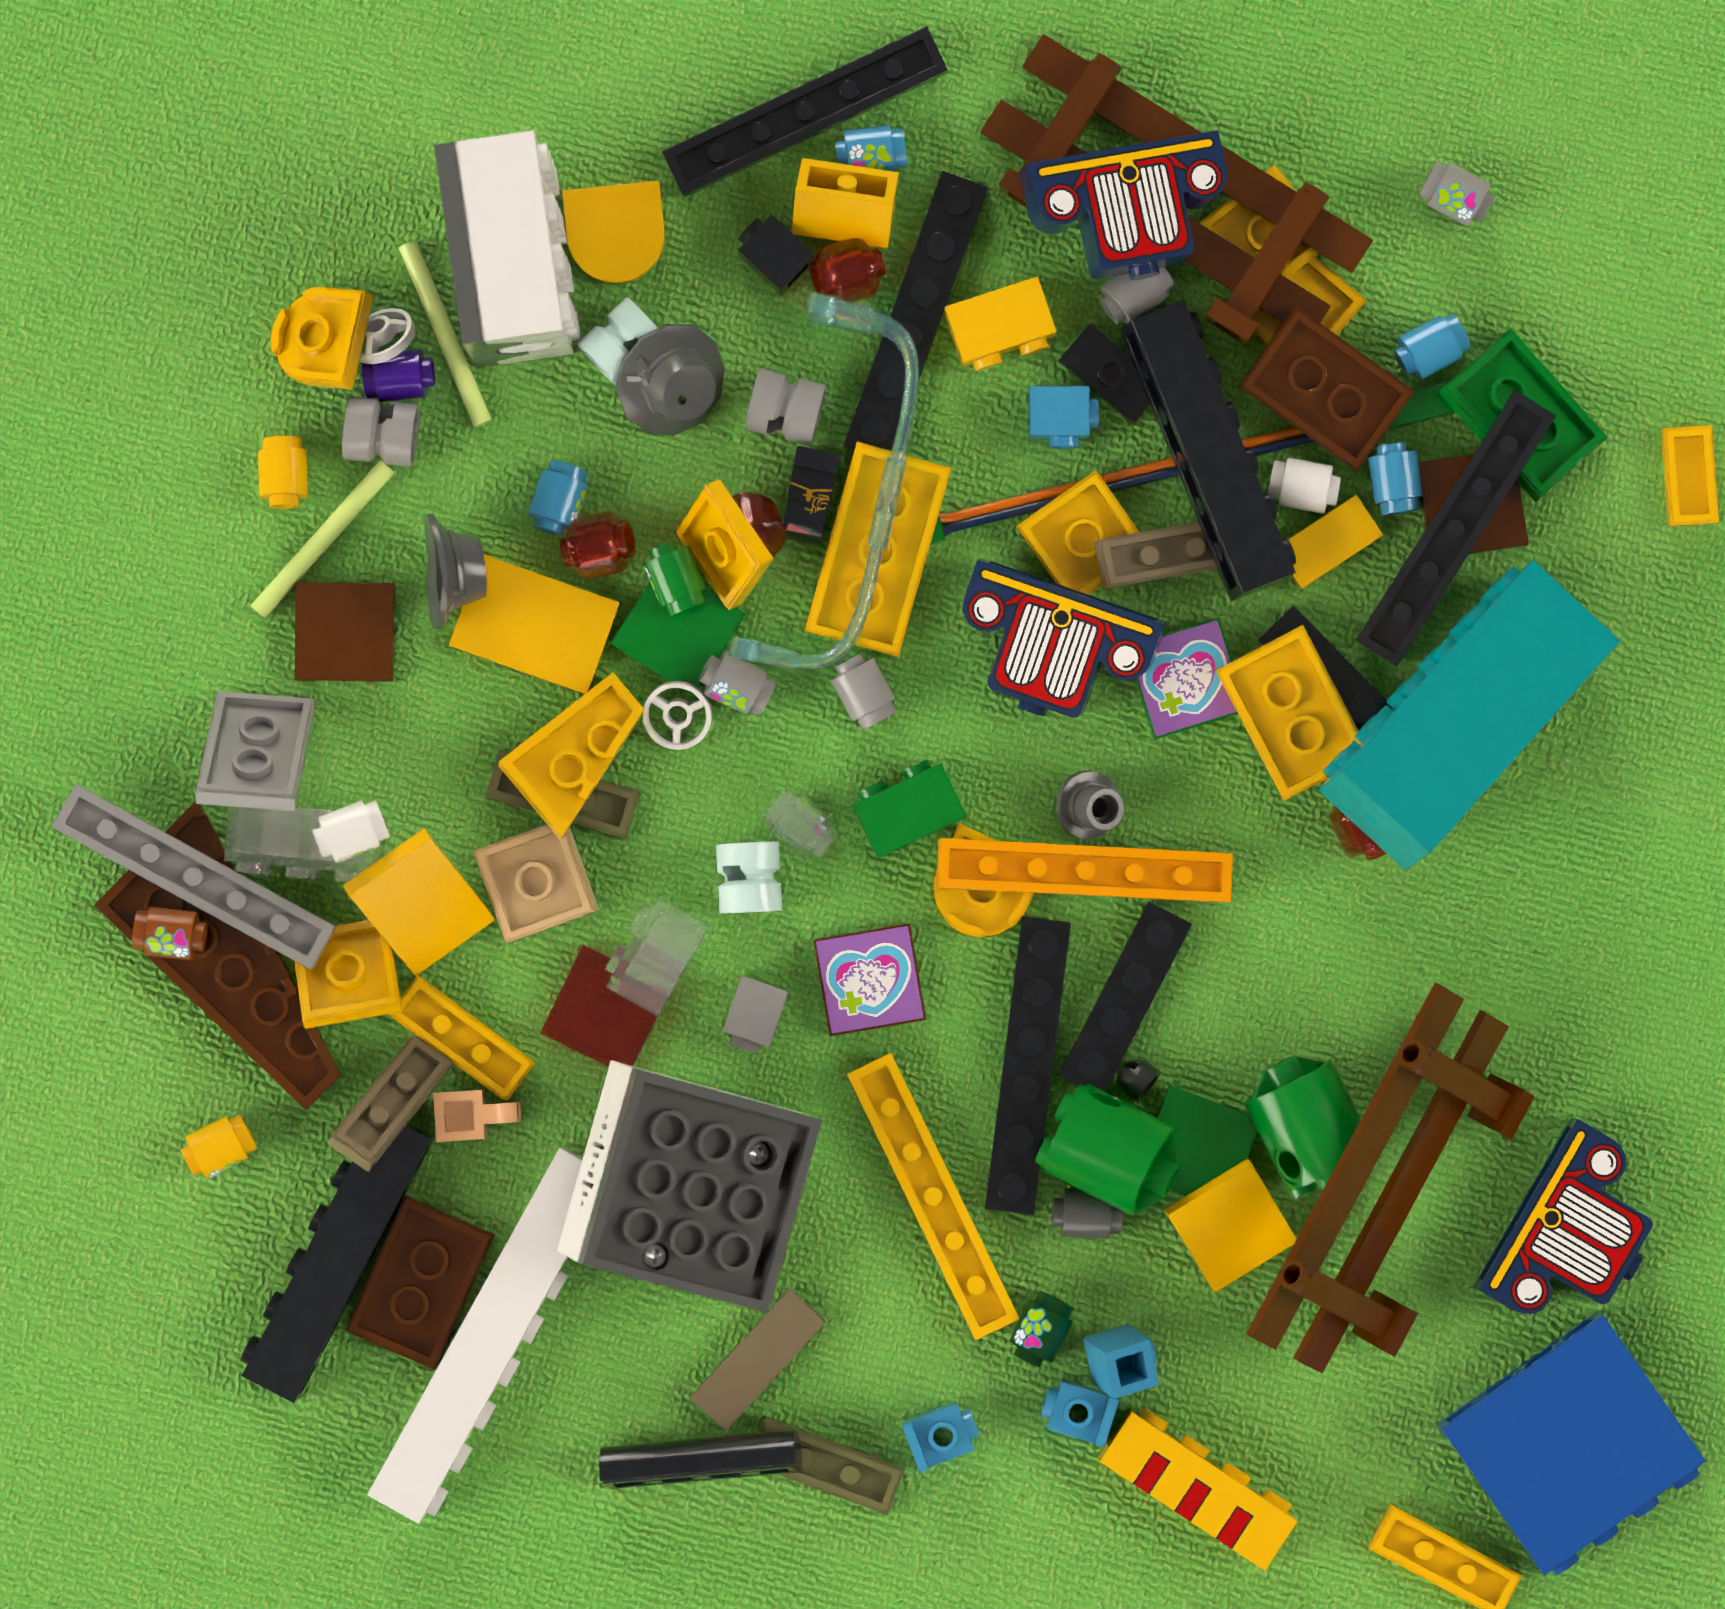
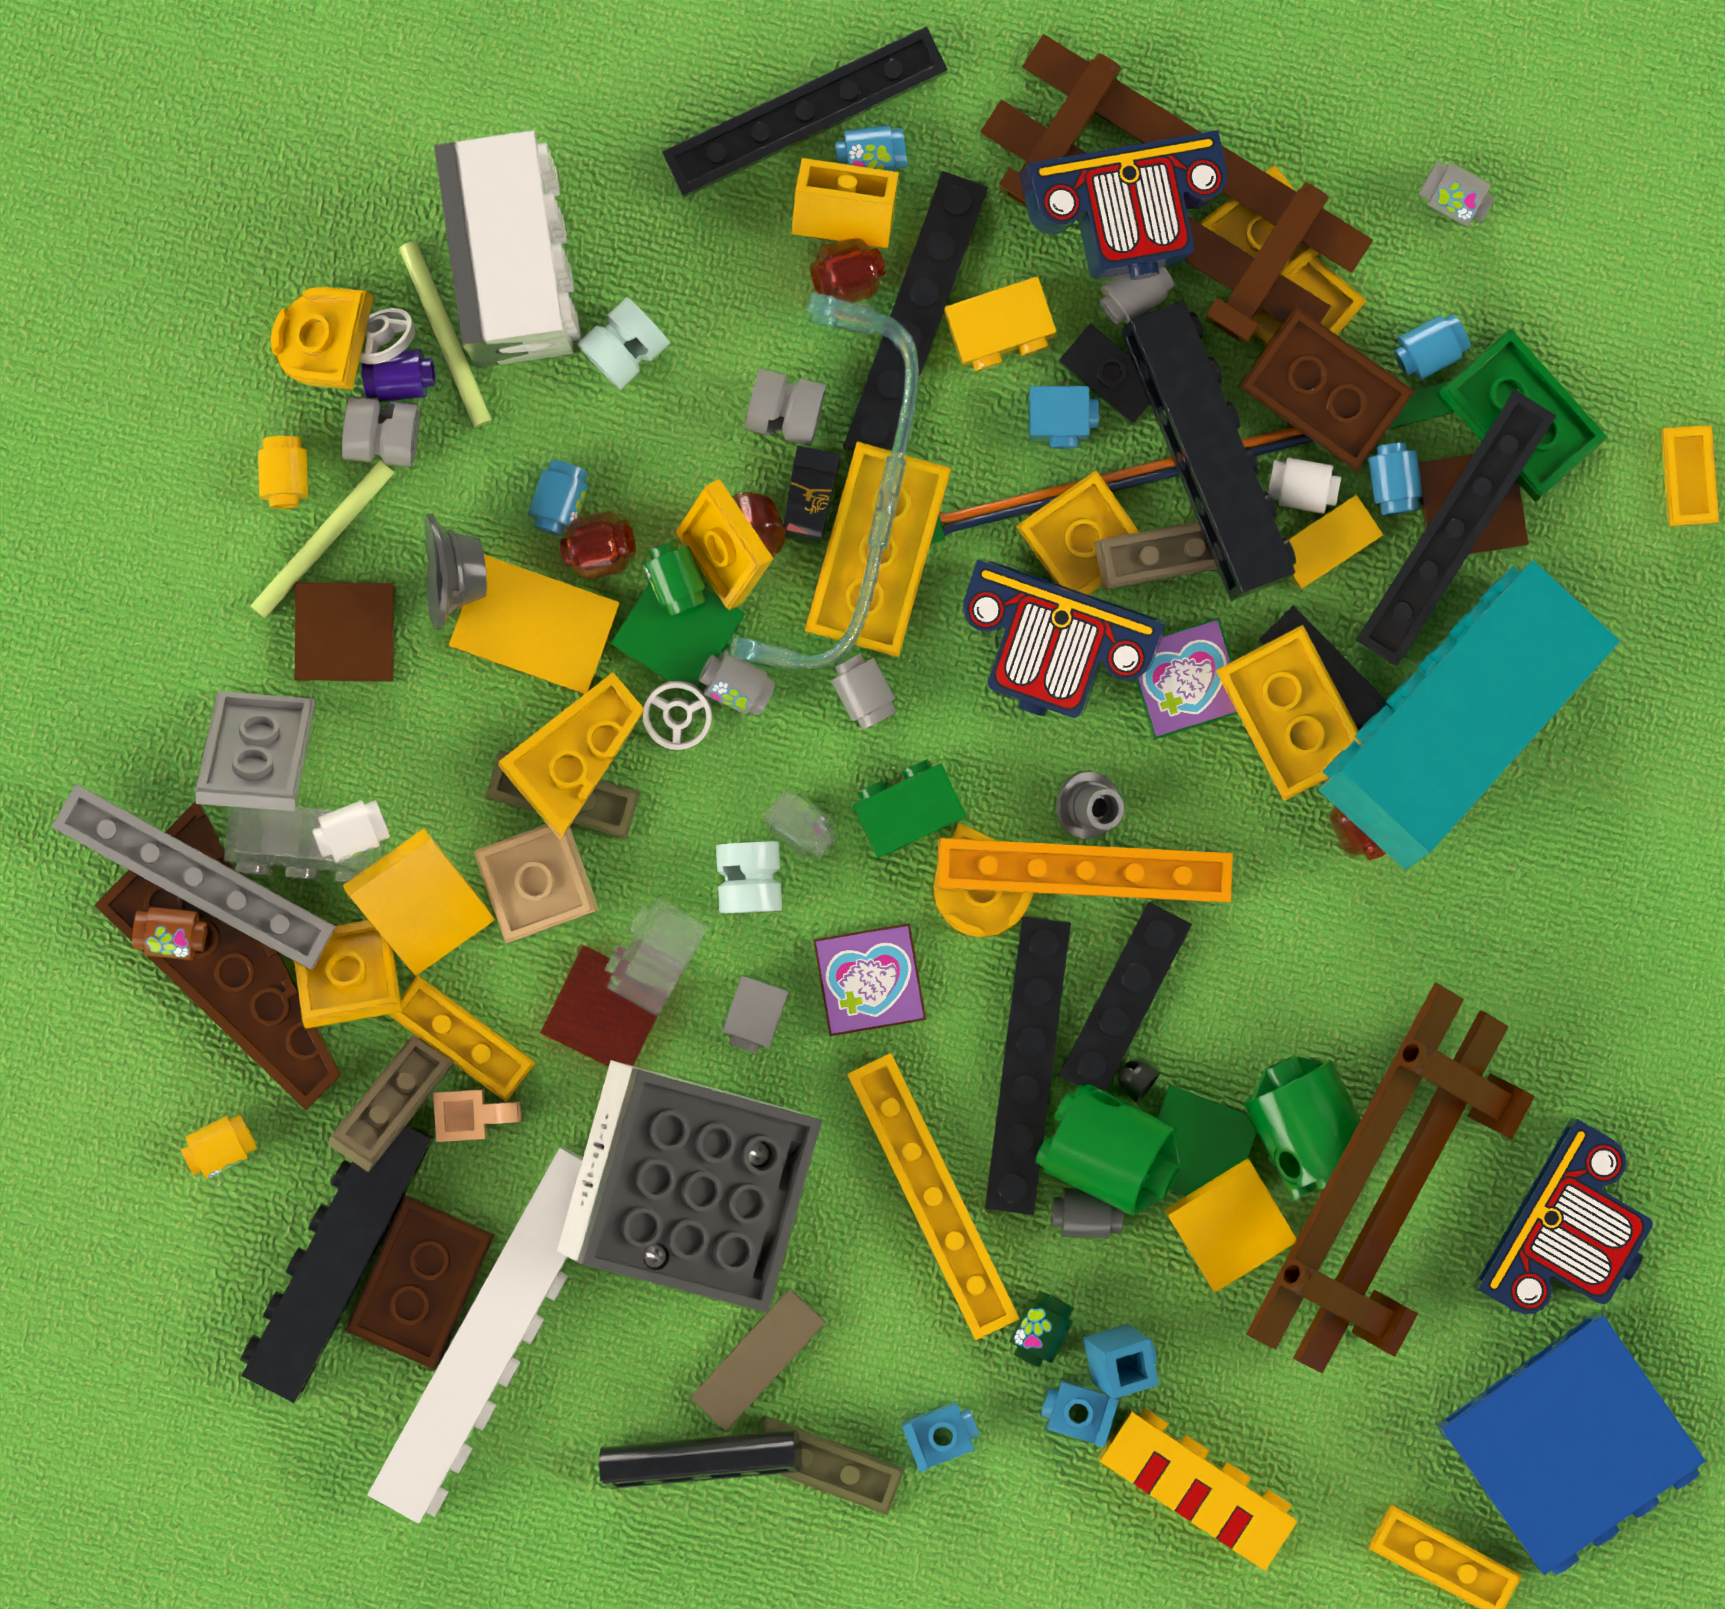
(615, 230): yellow tile -> none
(661, 369): dark grey hat -> none
(774, 253): black brick -> none

